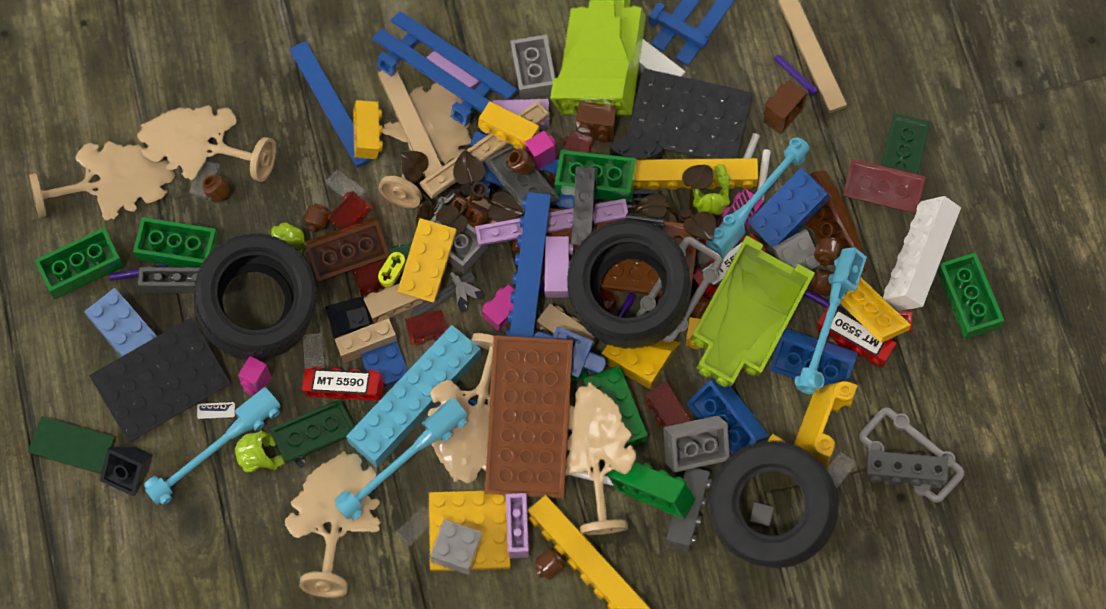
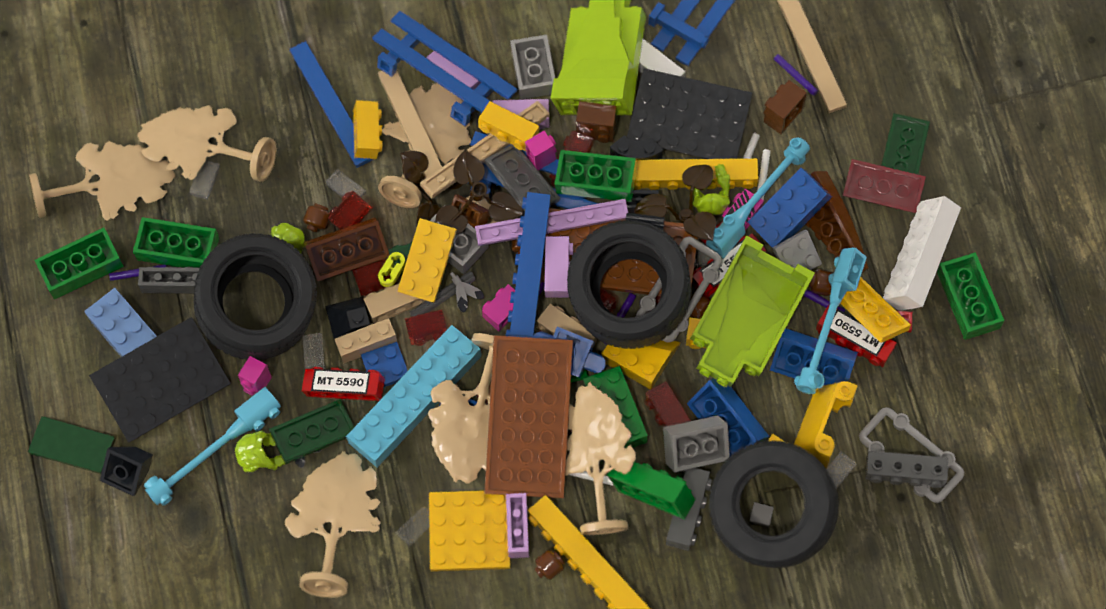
(216, 188): reddish brown head -> none
(216, 410): white sticker -> none
(437, 427): medium azure bar -> none
(442, 200): light grey piece -> none
(456, 547): light grey brick -> none
(521, 161): reddish brown head -> none
(584, 203): black brick -> none
(827, 251): reddish brown head -> none

